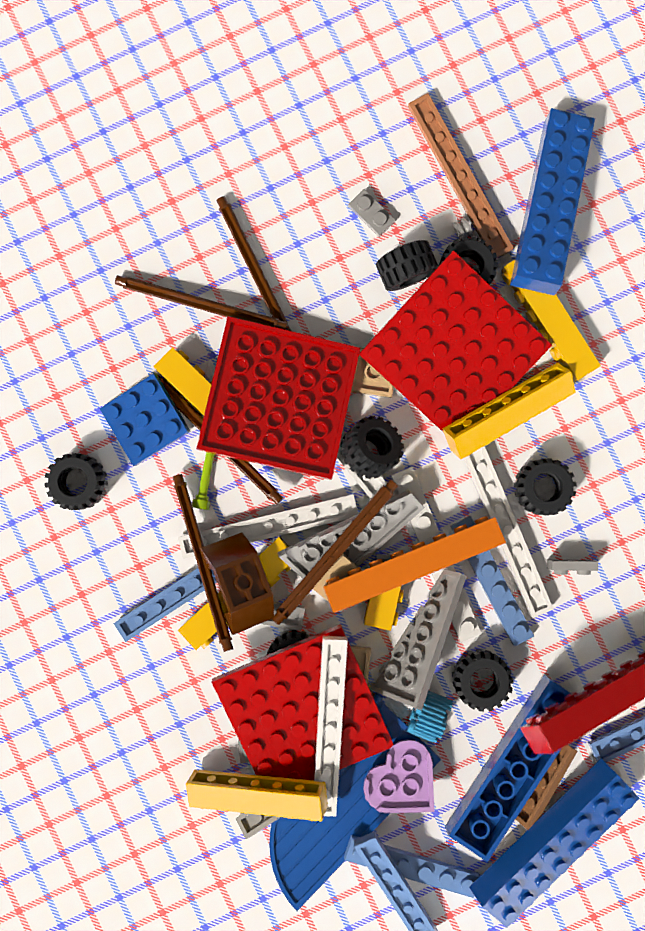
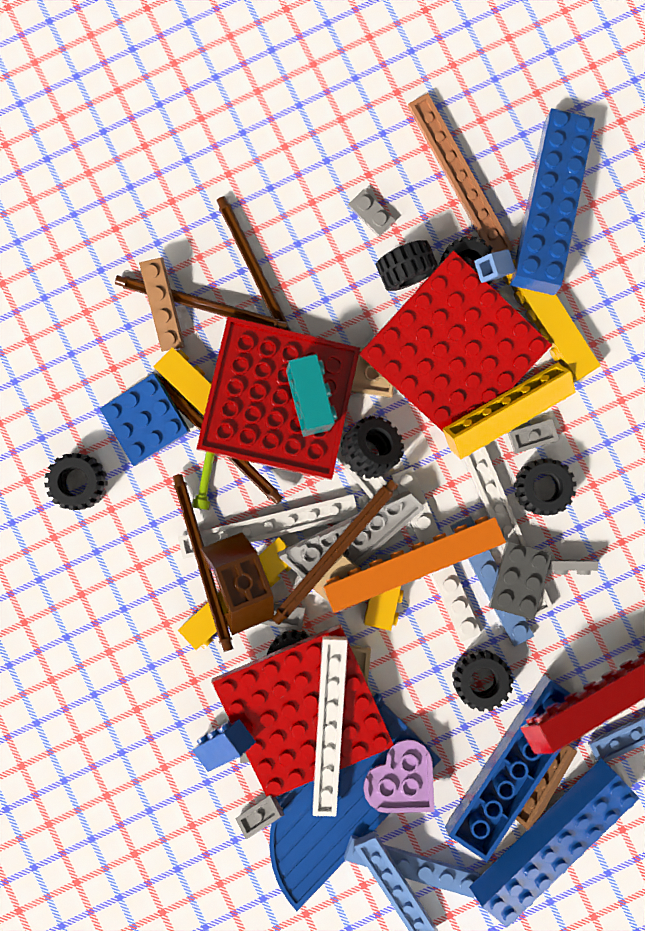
(161, 605): medium blue plate -> none
(162, 304): none -> medium nougat plate
(223, 745): none -> brick
(257, 794): yellow brick -> none
(310, 395): none -> teal brick
(419, 648): light grey wing -> none
(431, 720): dark azure brick -> none
(463, 228): light grey bush -> none
(494, 266): none -> medium blue brick
(520, 580): none -> dark grey plate
(533, 436): none -> light grey plate

